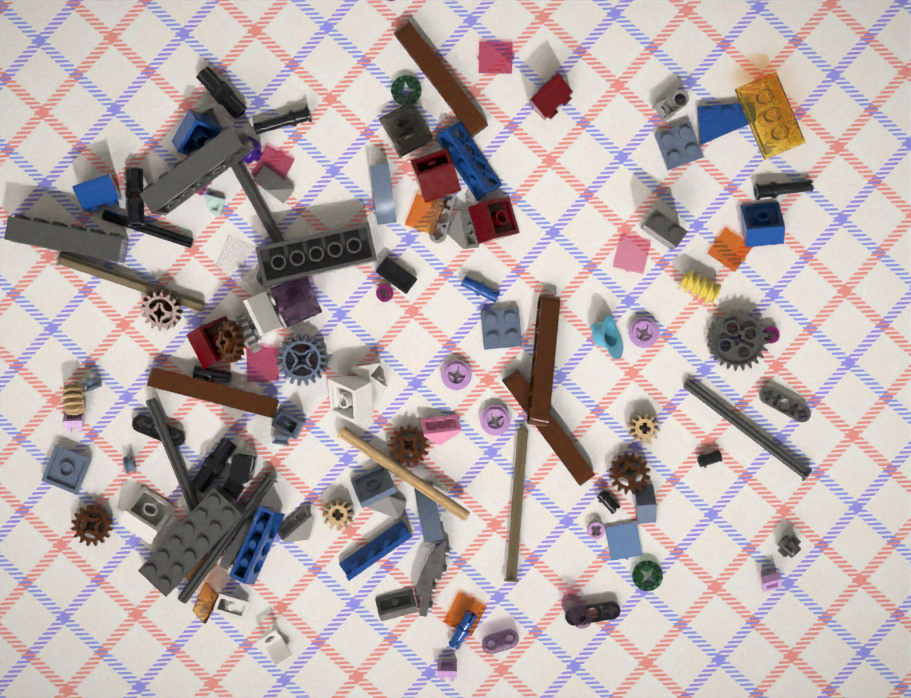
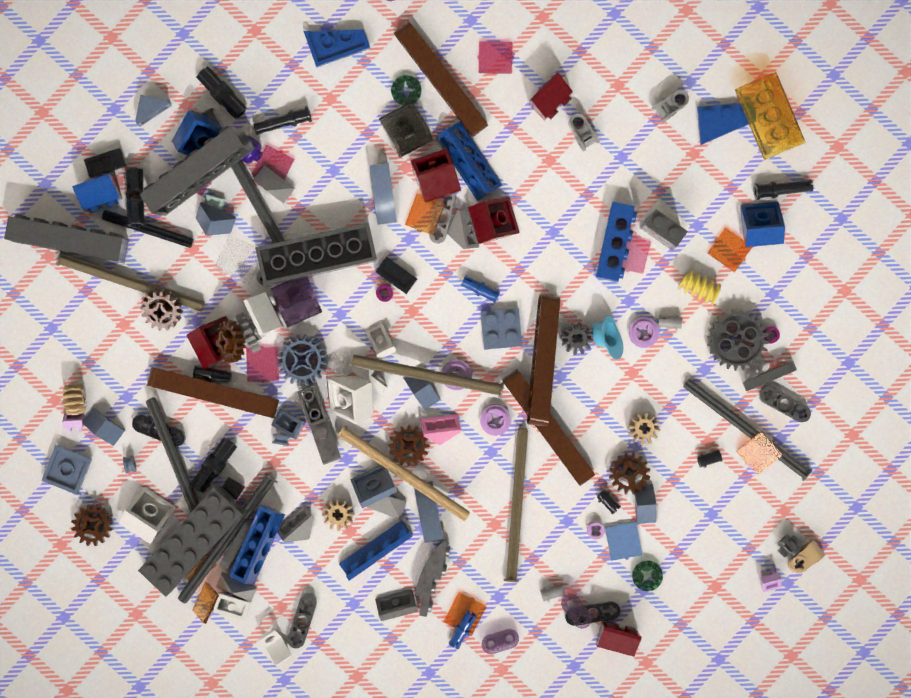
(92, 384): sand blue bush -> none
(103, 427): none -> sand blue slope
(105, 163): none -> black plate
(149, 108): none -> sand blue slope
(214, 220): none -> sand blue slope
(235, 587): none -> light grey slope
(242, 468): black arch -> none
(311, 608): none -> dark grey beam
(319, 424): none -> flat silver slope
(335, 45): none -> blue wing
(381, 341): none -> white slope
(422, 391): none -> sand blue slope
(427, 375): none -> dark tan axle
(447, 668): lavender tile -> none
(552, 592): none -> light grey pin
(575, 332): none -> dark grey gear
(583, 132): none -> light grey piece
(604, 270): none -> blue brick
(618, 639): none -> dark red slope
(670, 322): none -> light grey pin
(678, 146): sand blue plate -> none
(759, 452): none -> clear orange piece
(769, 376): none -> dark grey beam
(808, 555): none -> tan piece

